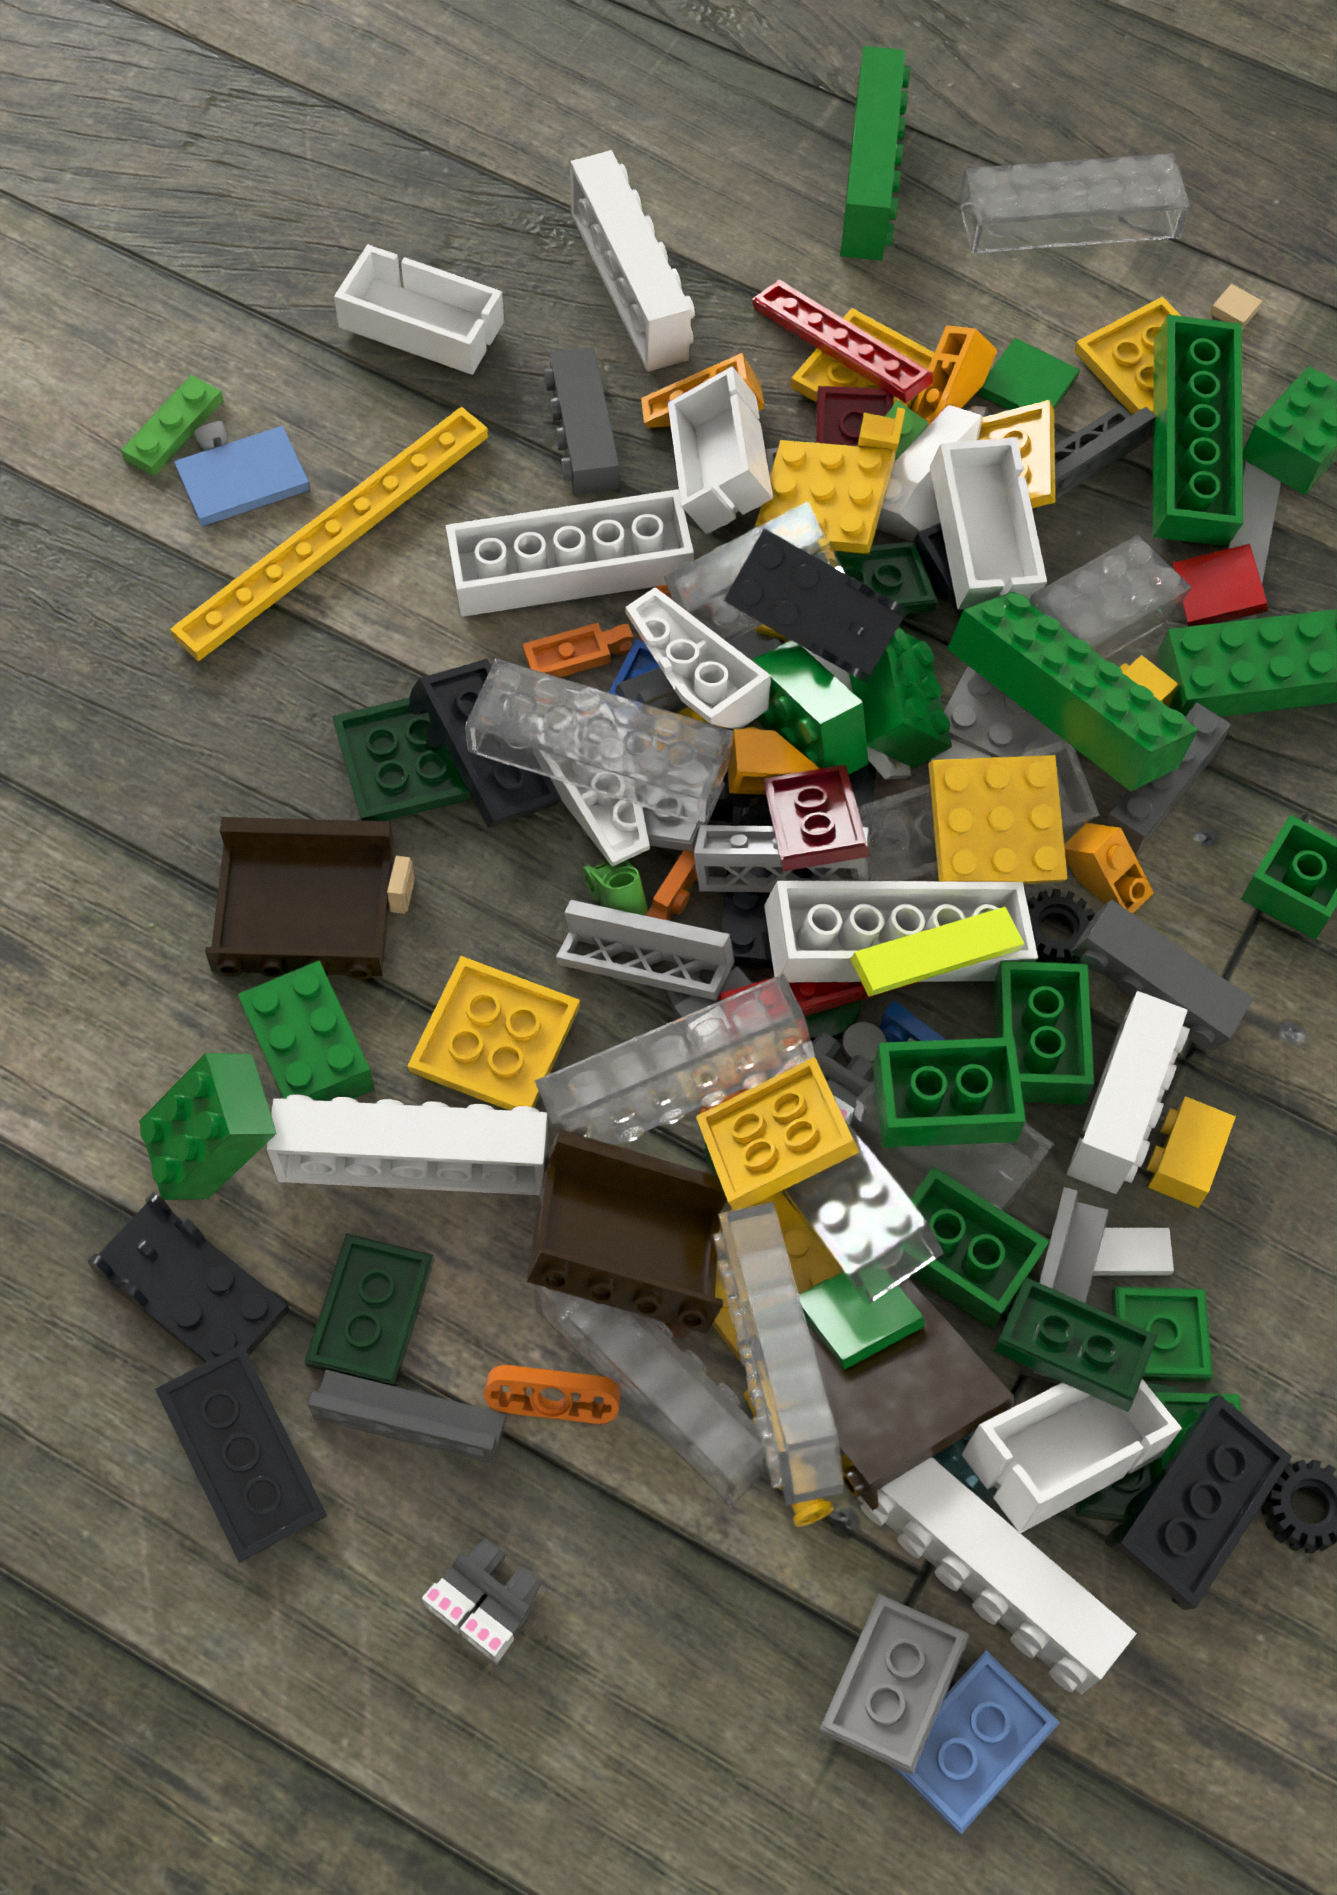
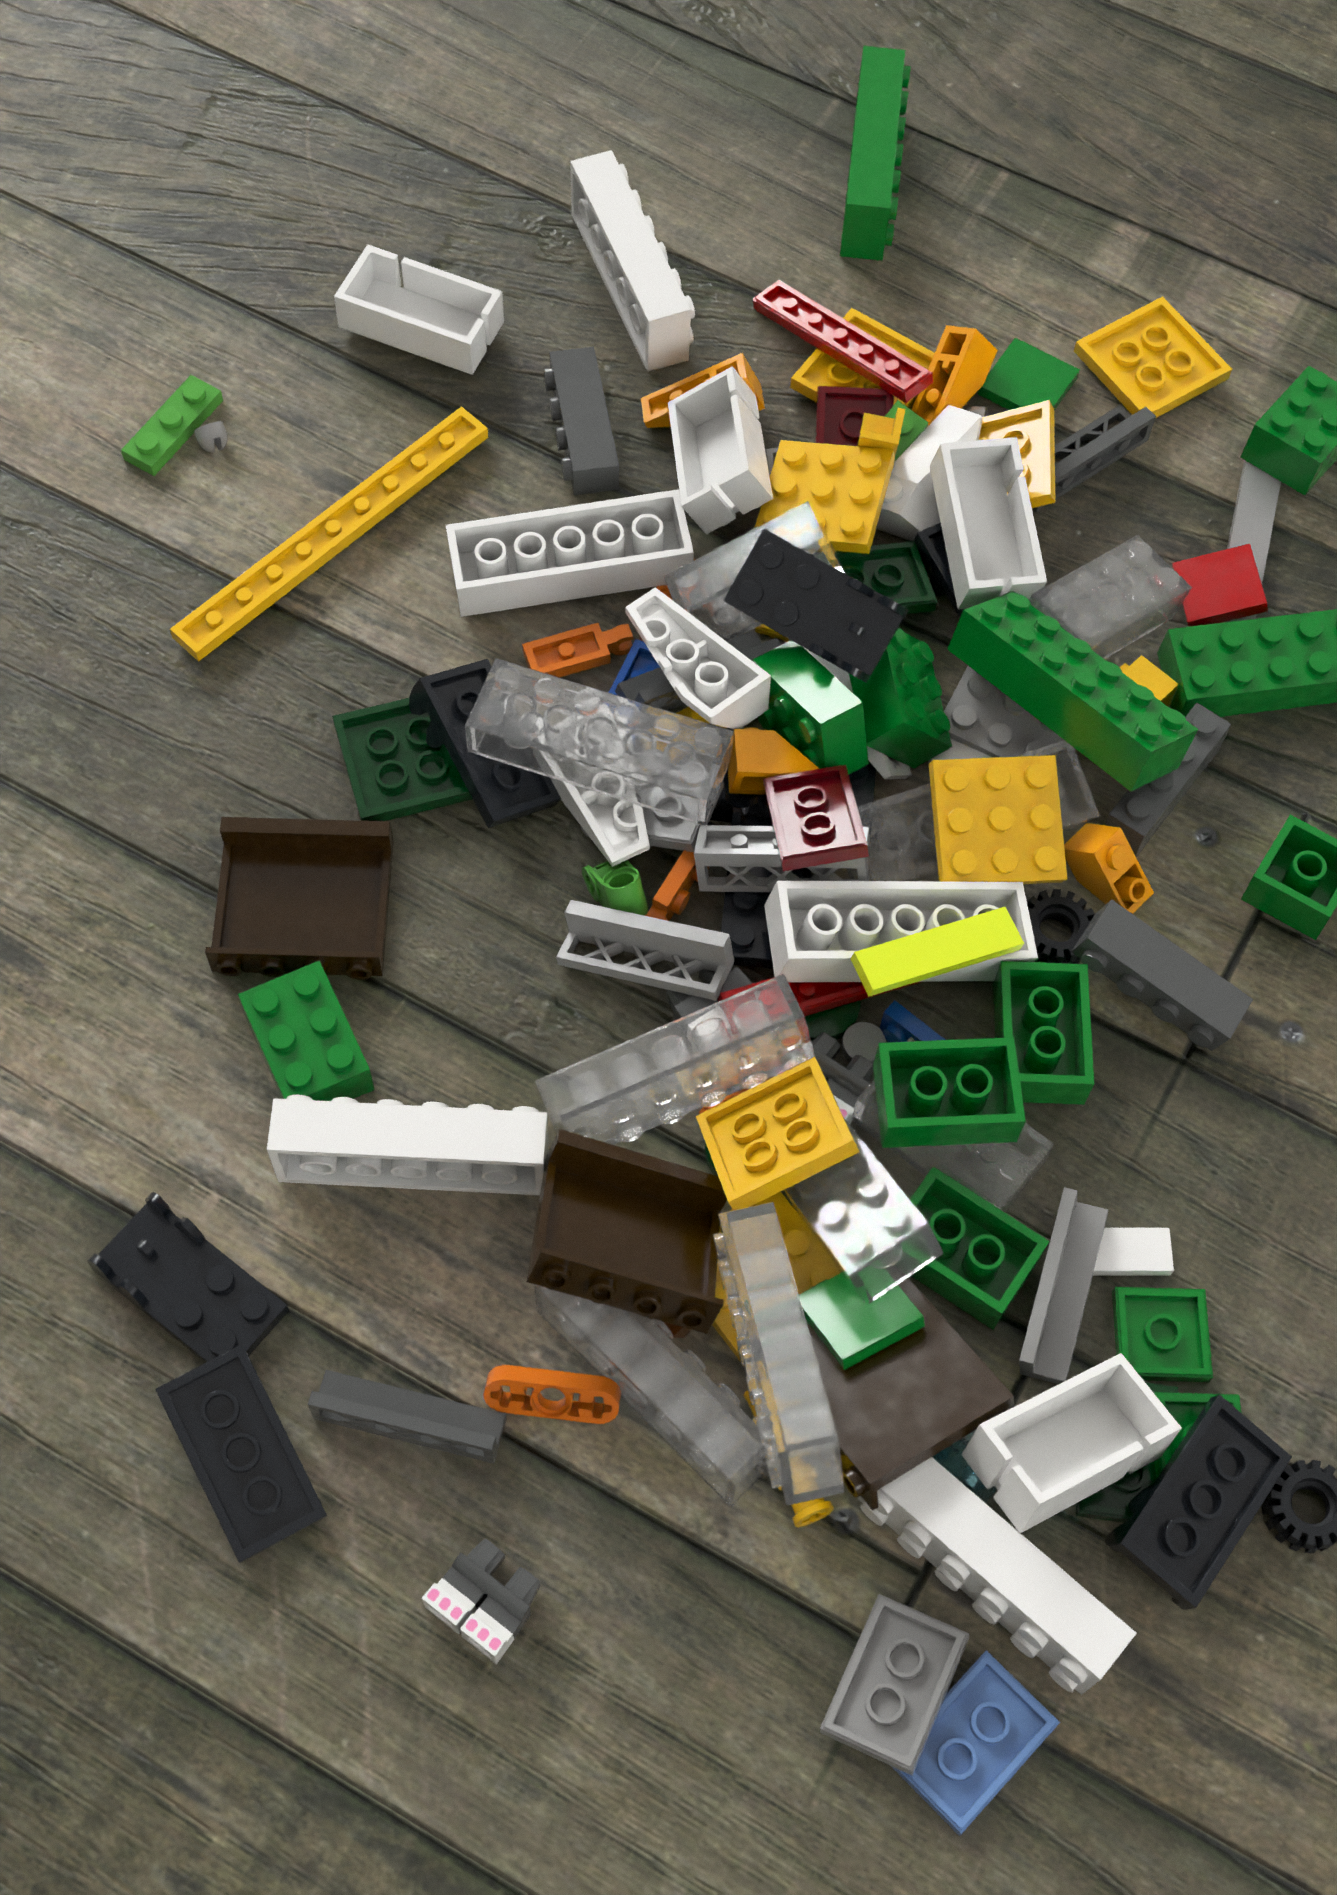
(207, 1126): green brick -> none
(242, 475): medium blue tile -> none
(369, 1310): dark green tile -> none
(401, 884): tan tile -> none
(493, 1035): yellow plate -> none
(1073, 203): clear brick -> none
(1076, 1344): dark green tile -> none
(1130, 1094): white piece -> none
(1190, 1152): yellow brick -> none
(1198, 431): green brick -> none
(1236, 306): tan tile -> none

